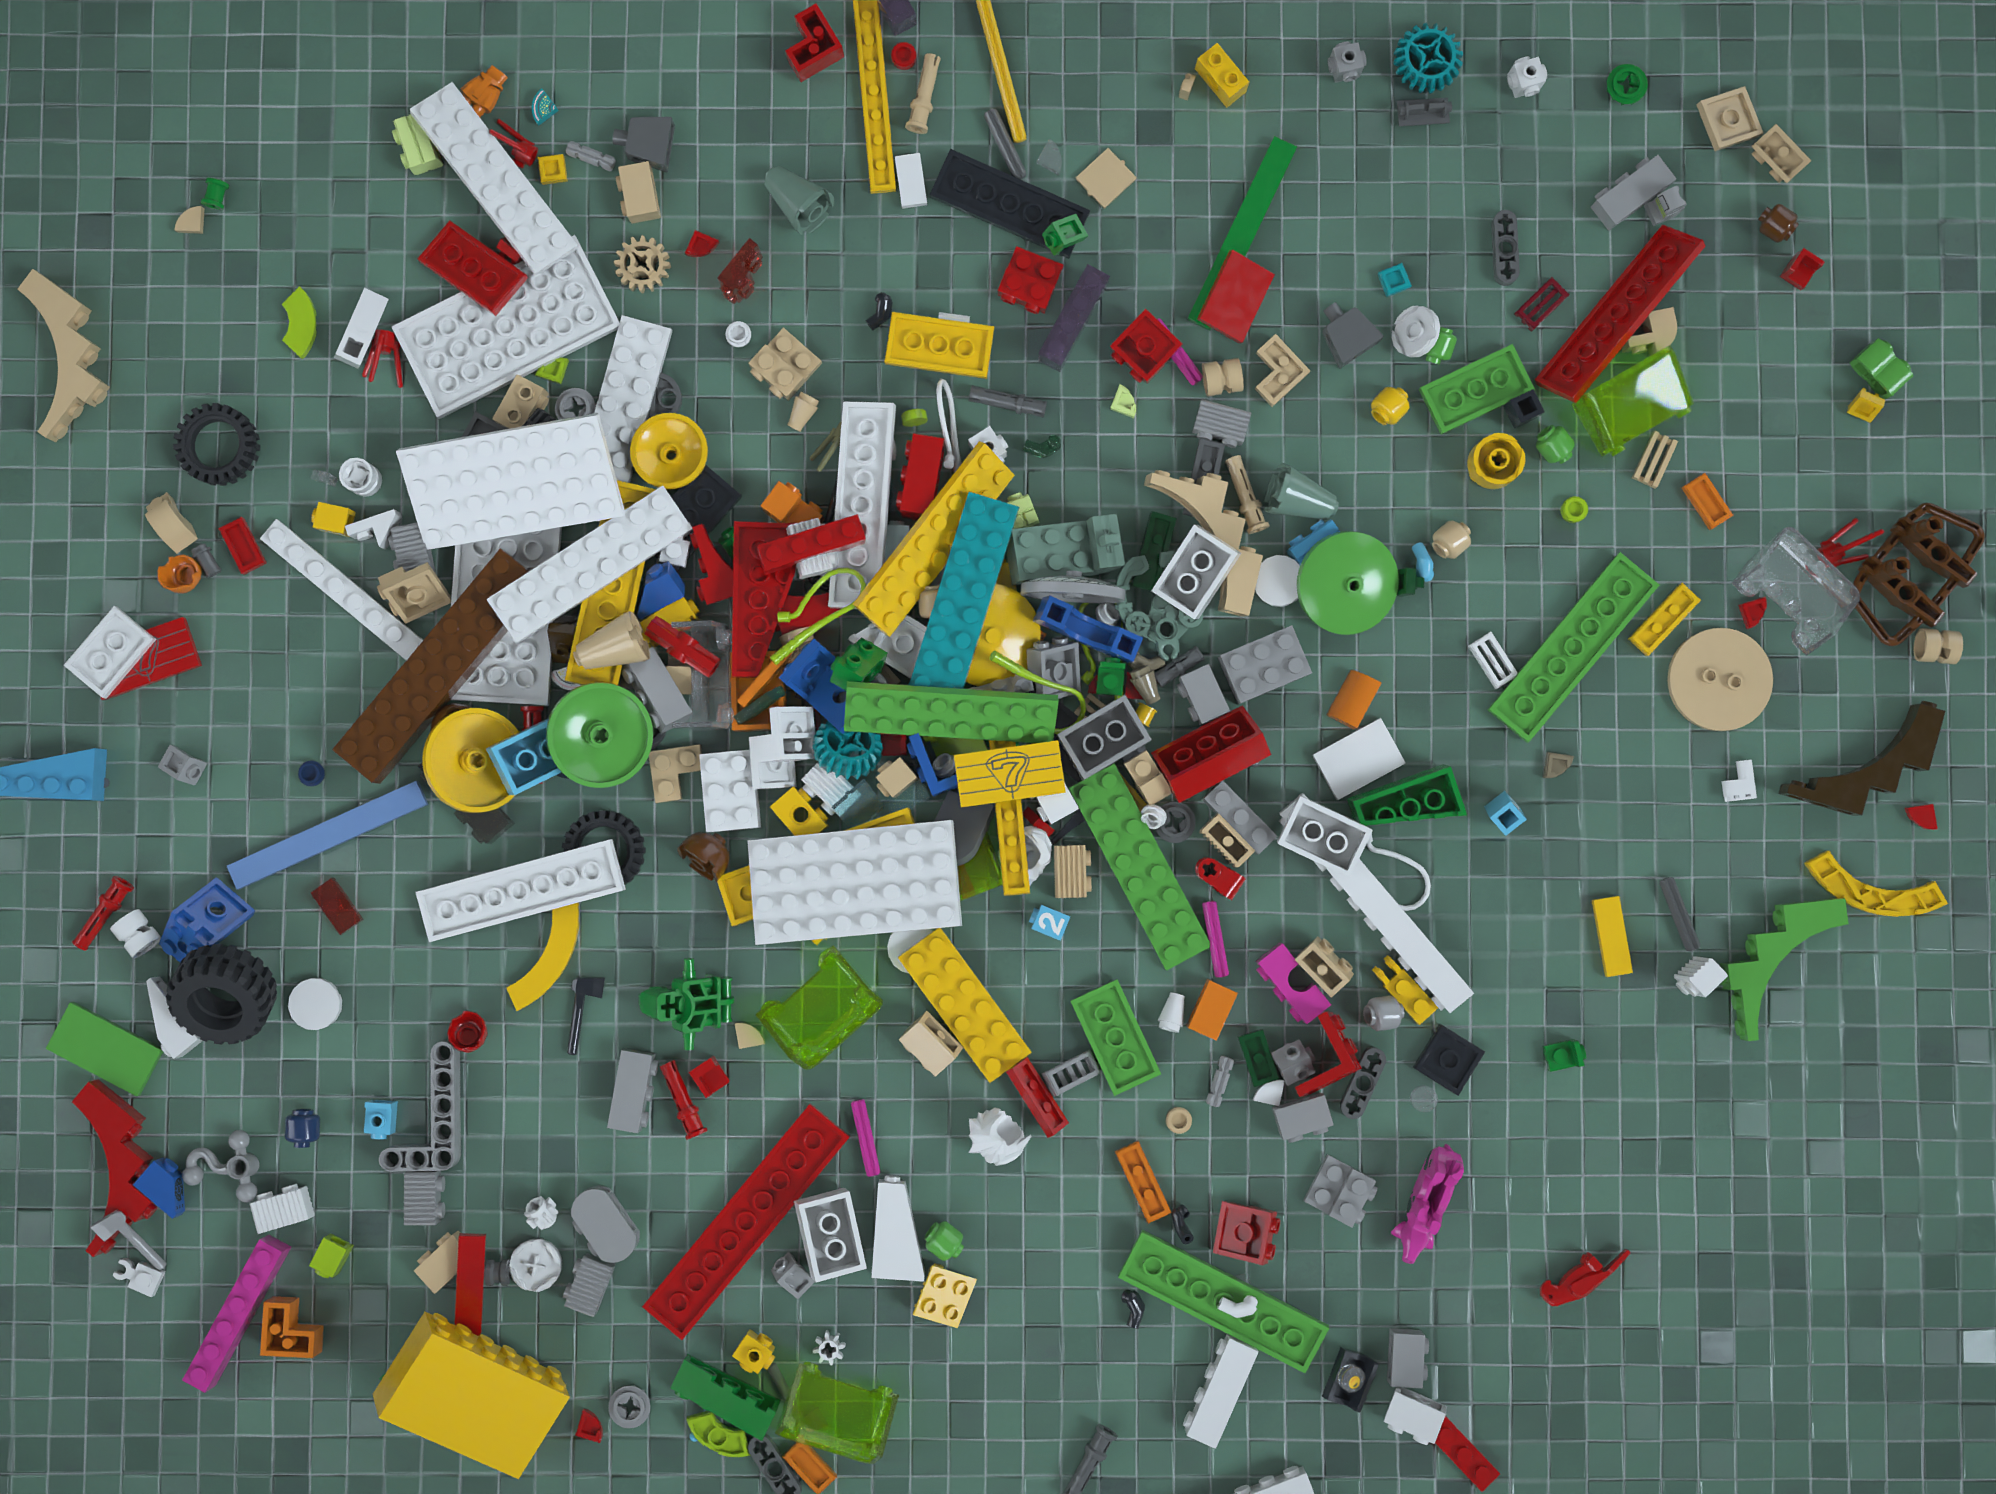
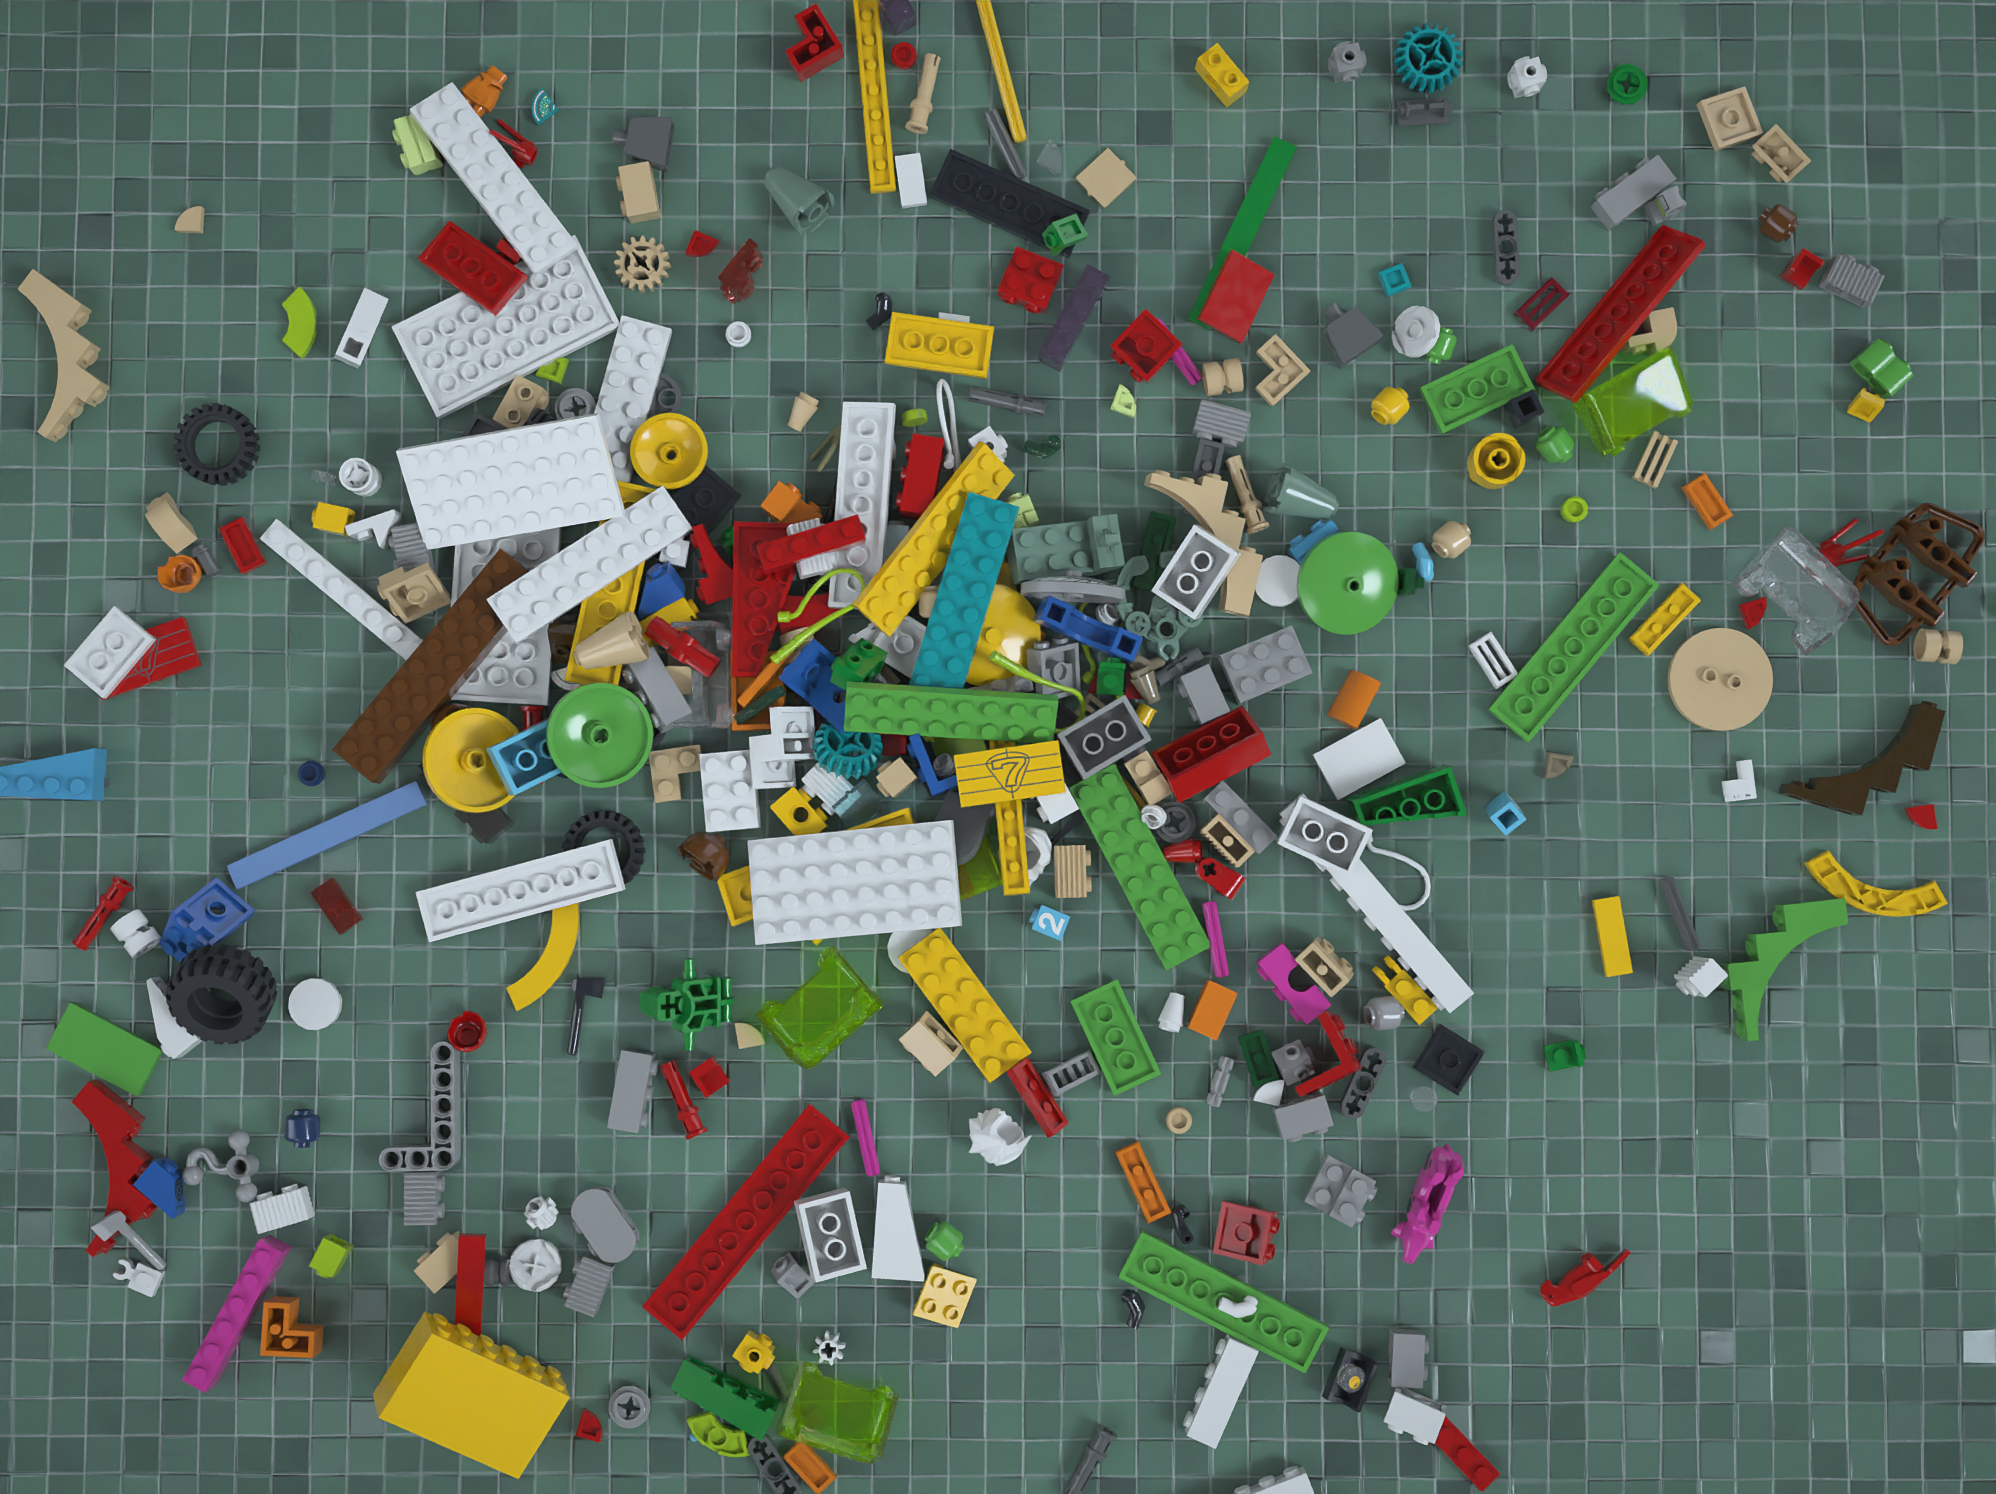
(182, 765): light grey bracket -> none
(214, 193): green bush -> none
(383, 343): red plant -> none
(387, 1112): medium azure brick -> none
(552, 169): yellow tile -> none
(590, 156): light grey axle -> none
(784, 364): tan plate -> none
(1036, 821): red tile -> none
(1185, 851): none -> red cone
(1186, 86): tan tile -> none
(1851, 280): none -> light grey brick

